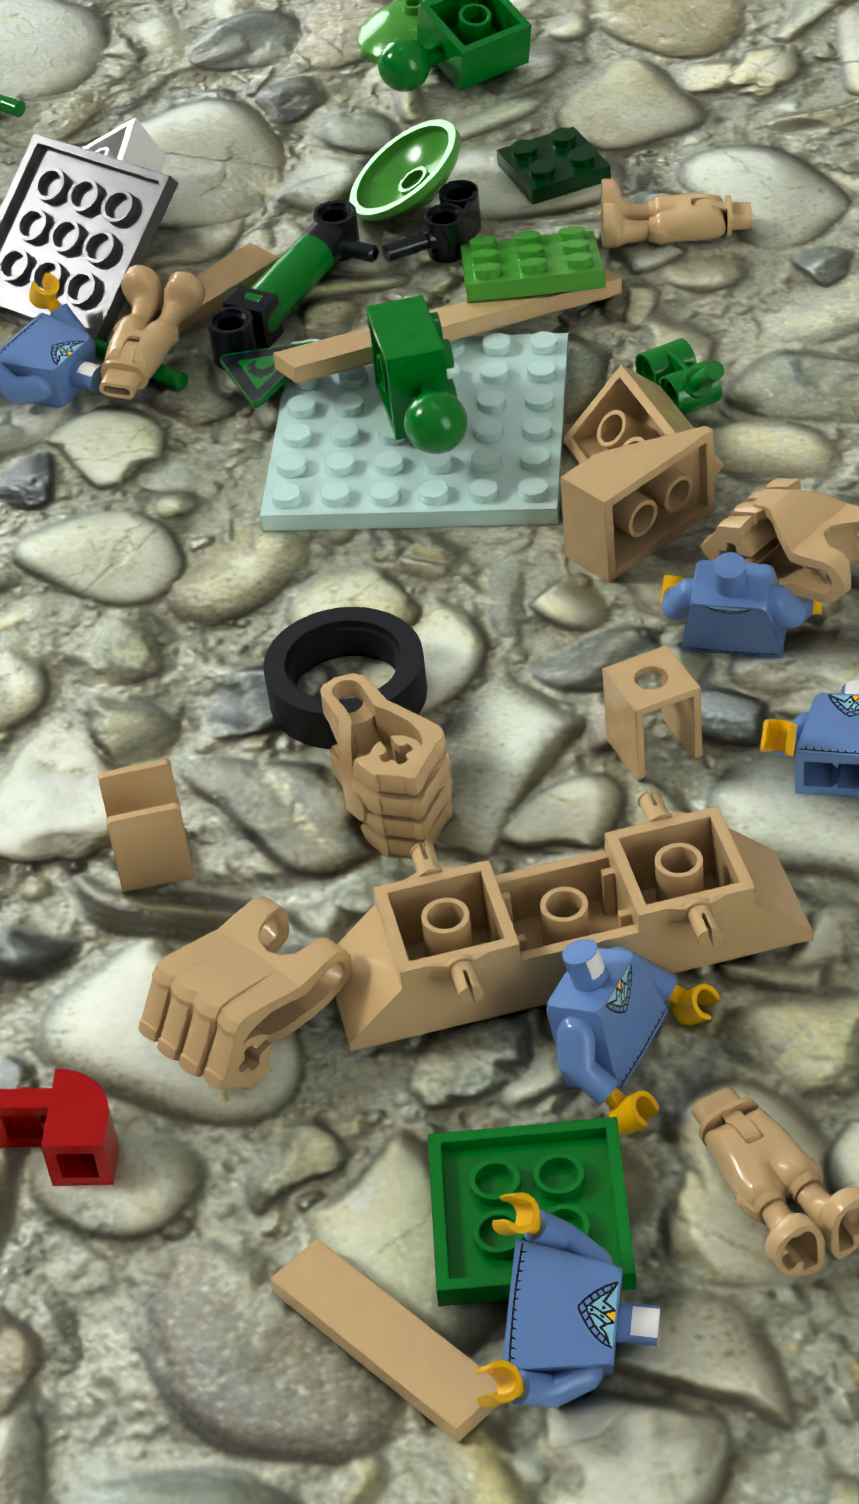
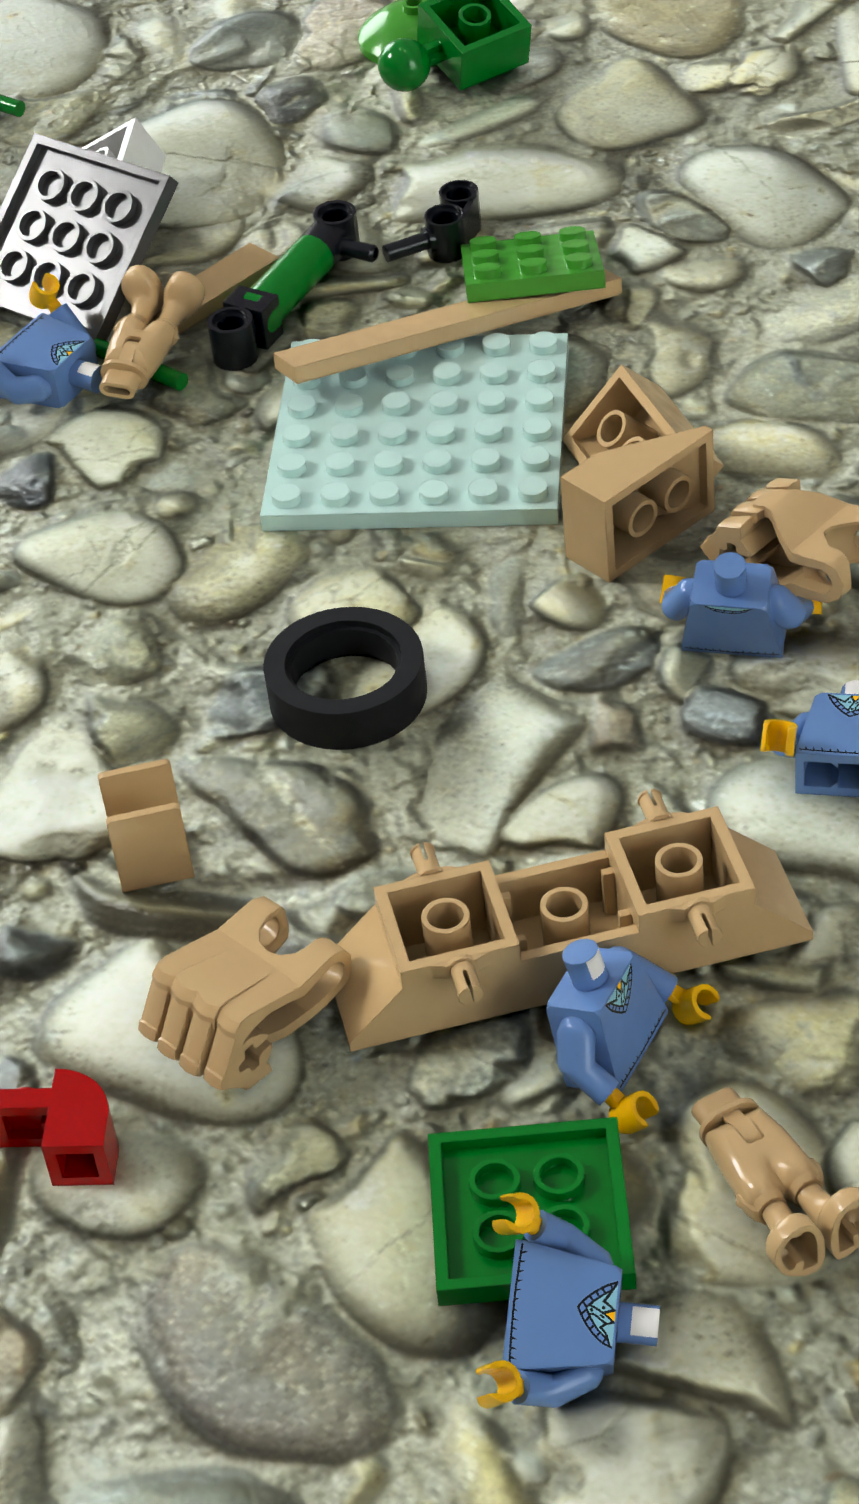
(256, 373): piece -> none
(385, 1338): tan tile -> none
(389, 767): tan piece -> none
(406, 171): bright green dish -> none
(412, 374): green brick -> none
(553, 164): dark green plate -> none
(628, 702): tan piece -> none
(669, 217): tan piece -> none
(680, 376): green beam -> none

